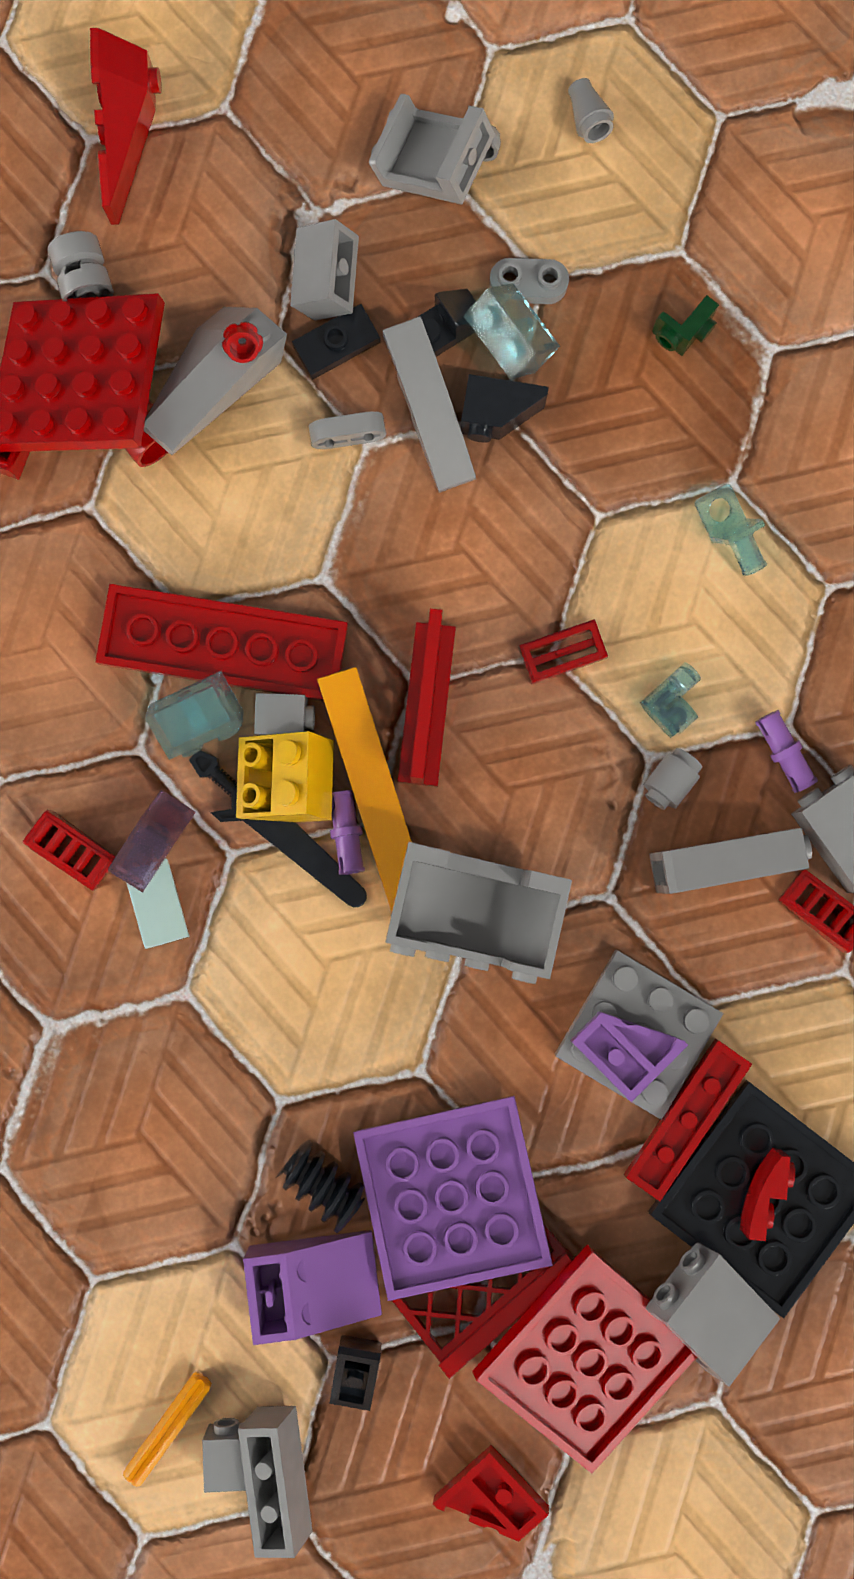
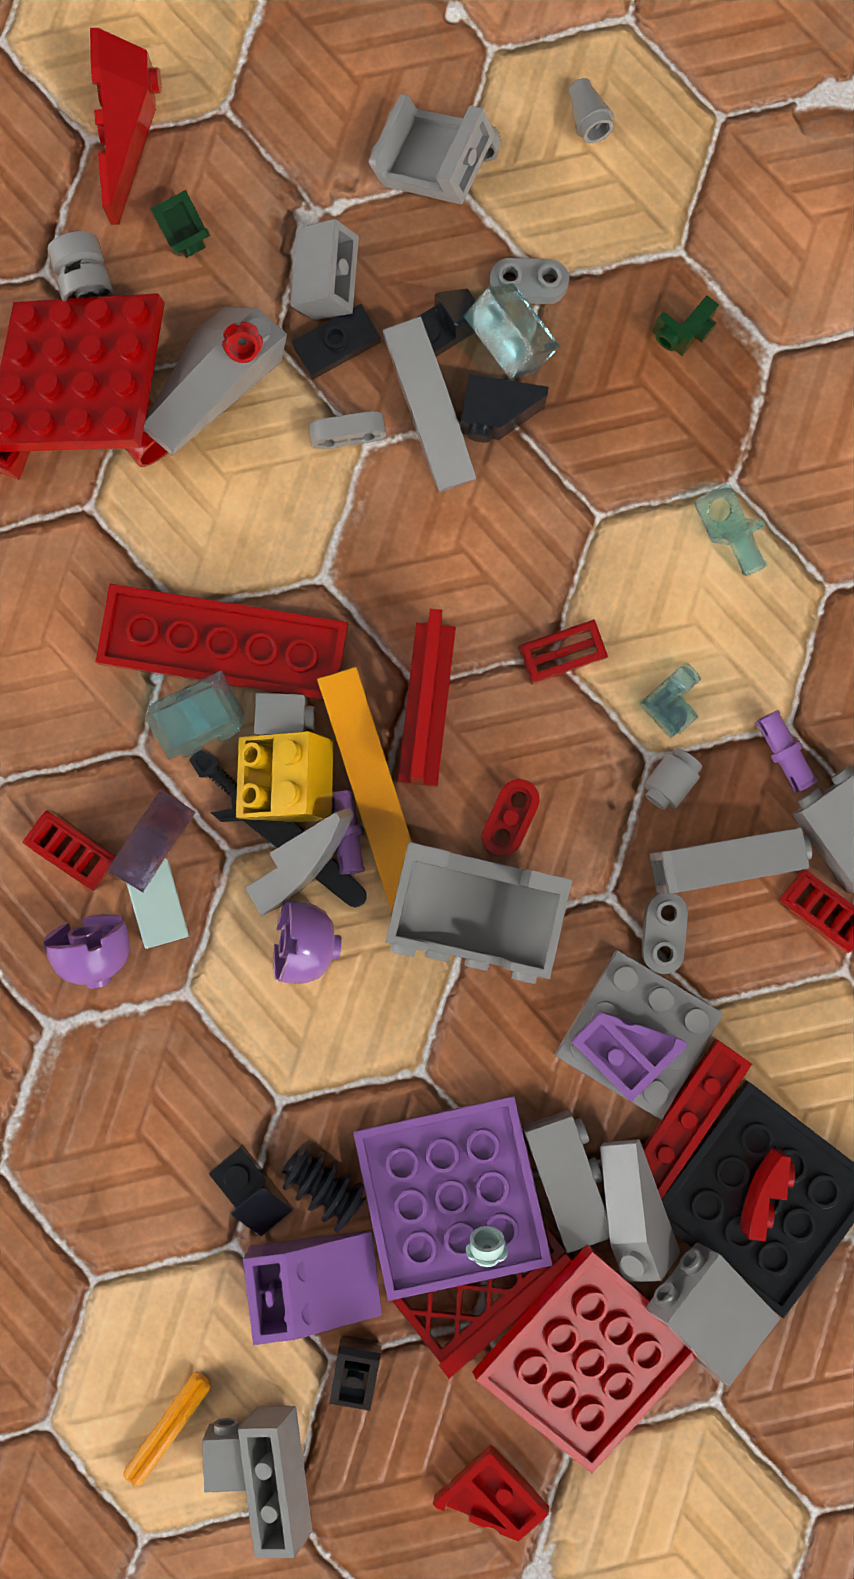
(89, 952): none -> medium lavender cylinder
(181, 224): none -> dark green bracket
(251, 1191): none -> black slope
(299, 862): none -> light grey slope
(305, 943): none -> medium lavender cylinder
(487, 1246): none -> light aqua plate
(512, 819): none -> red plate
(569, 1179): none -> light grey brick
(636, 1214): none -> light grey slope
(661, 933): none -> light grey plate

